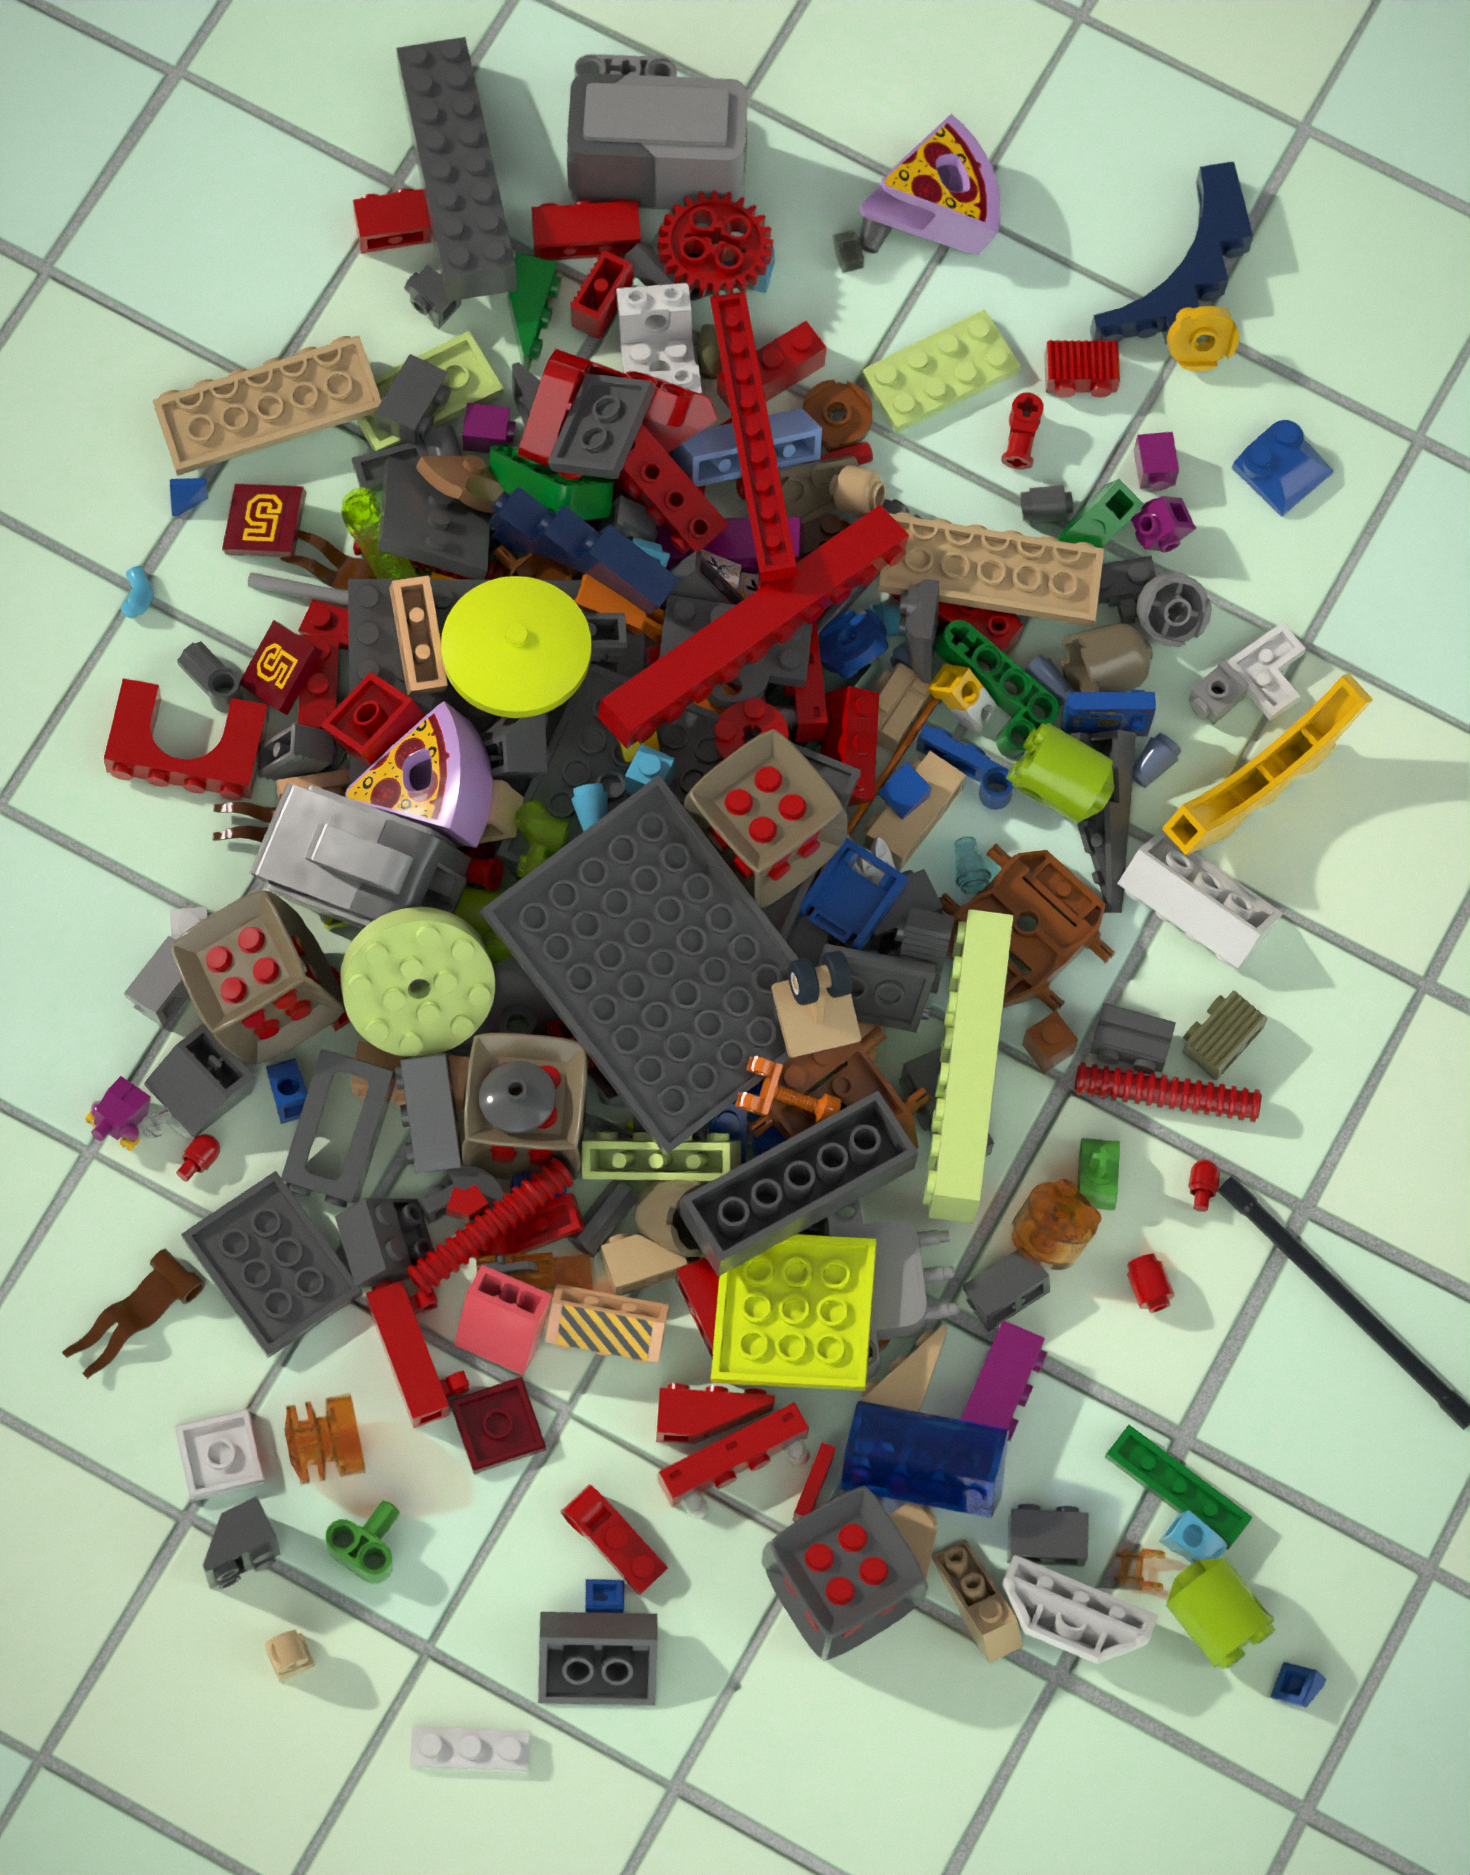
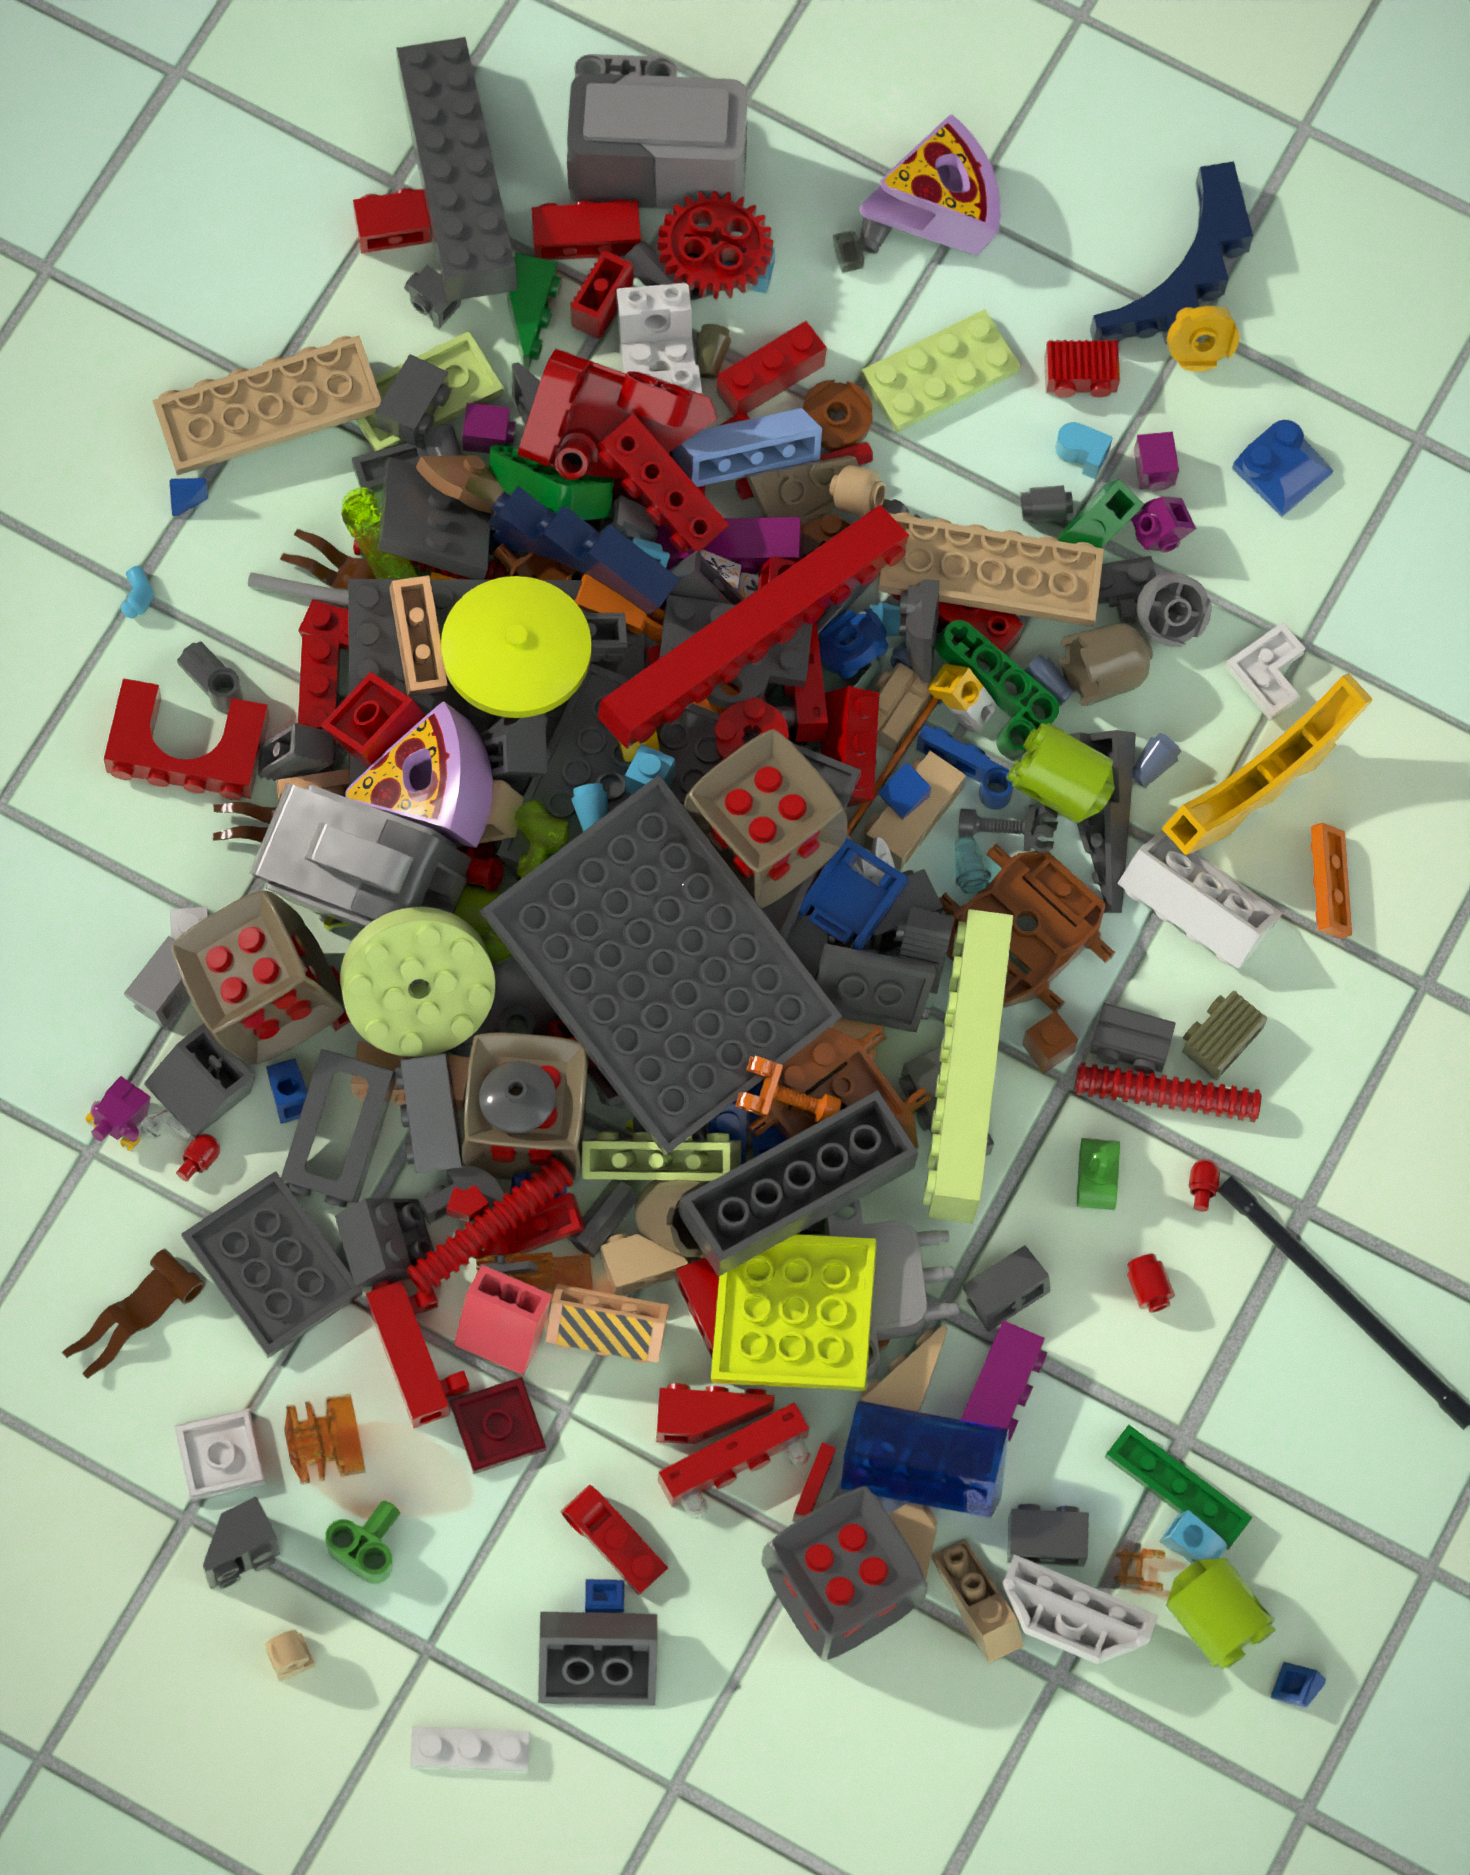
(264, 520): dark red tile -> none
(280, 667): dark red tile -> none
(601, 426): dark grey plate -> none
(753, 437): red plate -> none
(816, 1005): tan plate -> none
(1022, 430): red connector -> none
(1031, 828): none -> dark grey bar
(1055, 1224): clear orange brick -> none
(1083, 445): none -> medium azure leg
(1108, 712): blue container -> none
(1215, 706): light grey brick -> none
(1331, 880): none -> orange plate

